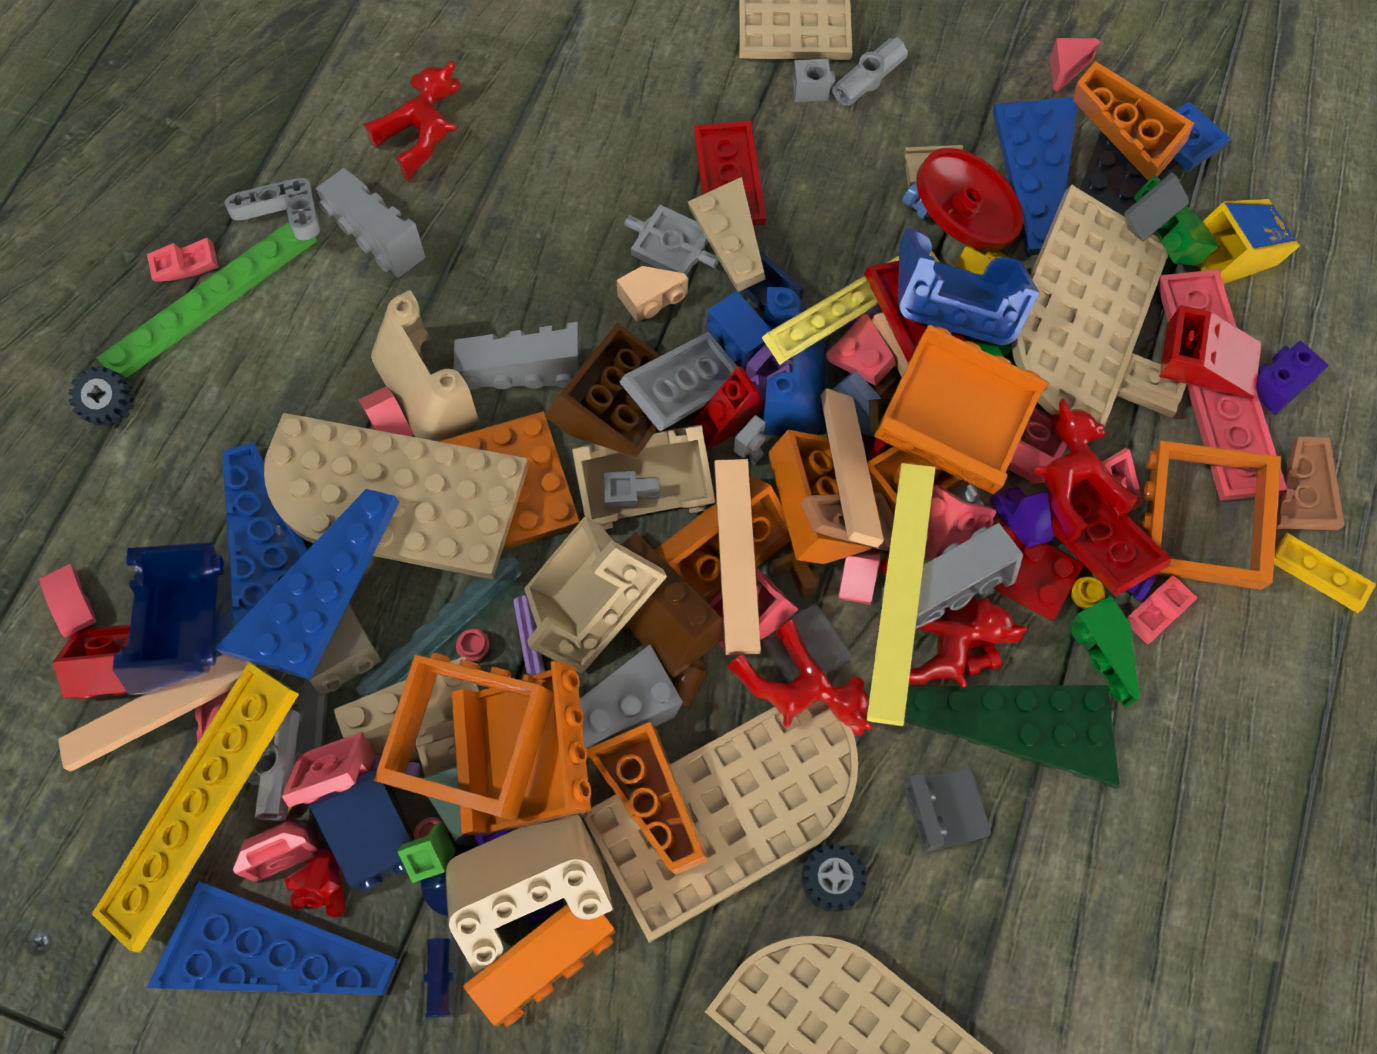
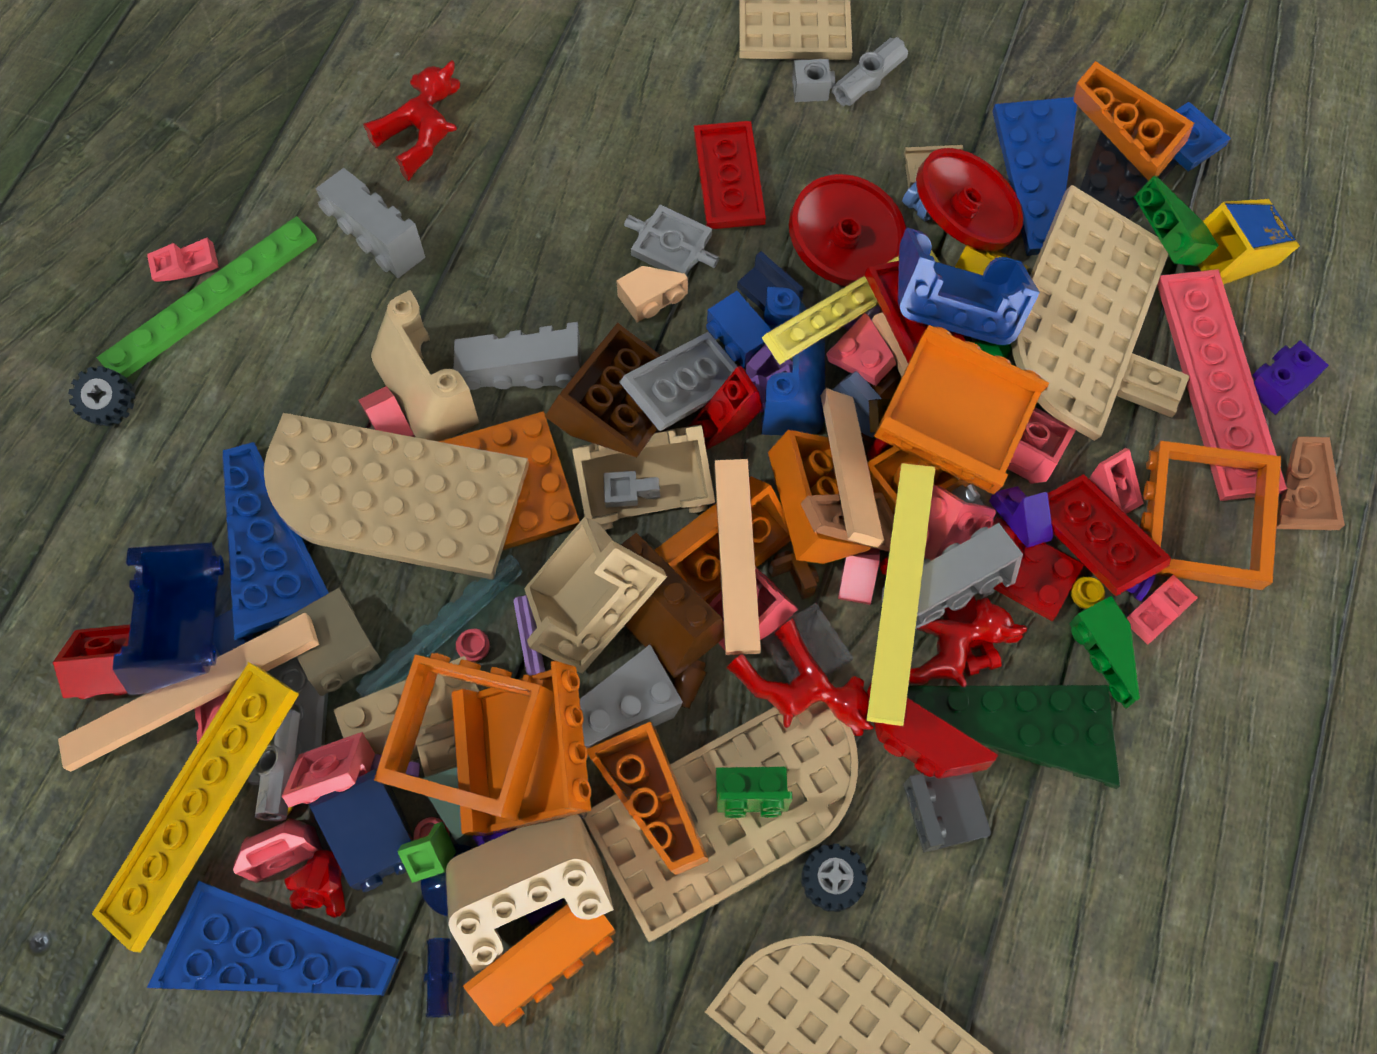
(67, 601): coral slope -> none
(277, 197): light grey beam -> none
(304, 607): blue wing -> none
(730, 232): tan wing -> none
(750, 440): light grey plate -> none
(752, 790): none -> green bracket
(844, 227): none -> red dish
(933, 744): none -> red wedge
(1070, 58): coral slope -> none
(1077, 430): red animal -> none
(1156, 207): dark grey slope -> none
(1210, 353): red slope -> none
(1323, 572): yellow tile -> none

